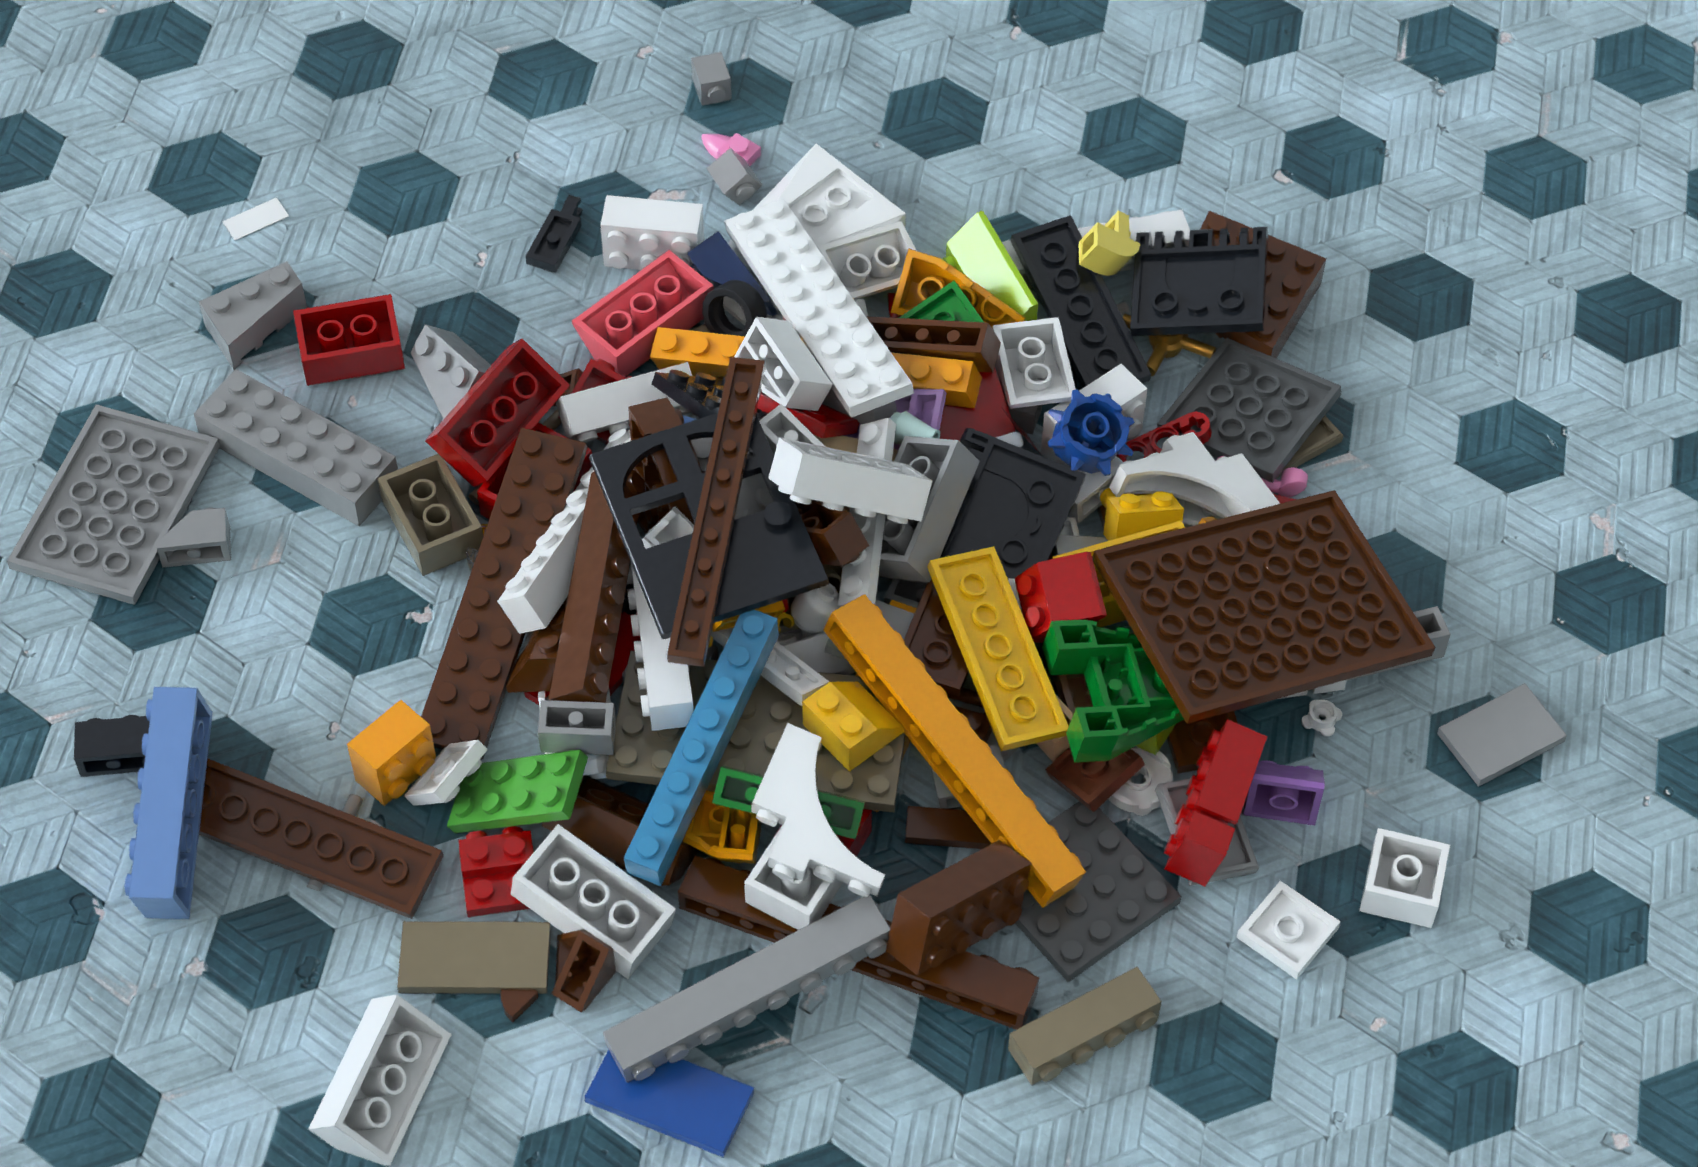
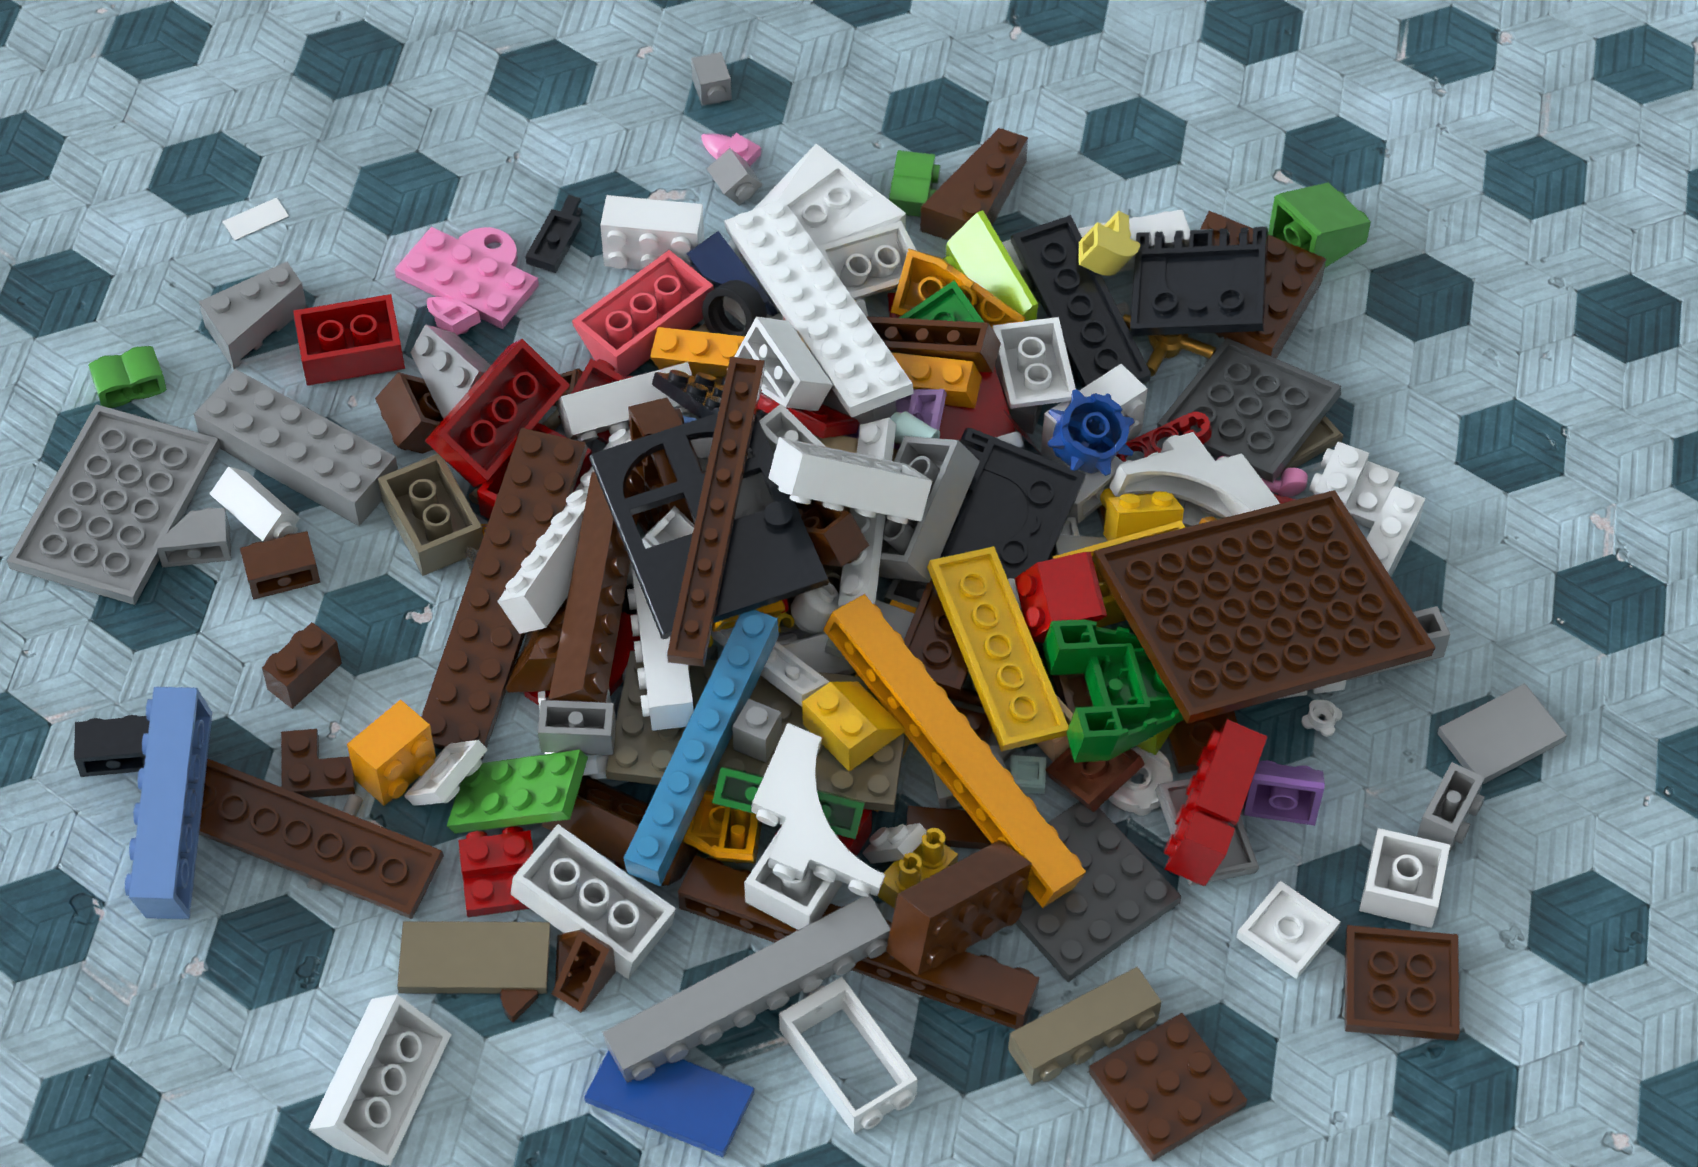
(127, 376): none -> bright green brick
(254, 505): none -> white brick
(280, 565): none -> reddish brown brick
(301, 665): none -> reddish brown brick
(308, 774): none -> reddish brown plate
(409, 412): none -> reddish brown slope
(452, 314): none -> bright pink plate
(470, 272): none -> bright pink plate
(757, 730): none -> light grey brick
(821, 1006): none -> white window
(894, 842): none -> white plate
(913, 181): none -> bright green brick
(924, 862): none -> yellow brick
(976, 185): none -> reddish brown wedge
(1029, 773): none -> light aqua tile
(1167, 1086): none -> reddish brown plate
(1319, 221): none -> bright green slope
(1357, 482): none -> white plate
(1395, 526): none -> white brick
(1402, 983): none -> reddish brown plate
(1451, 806): none -> light grey brick

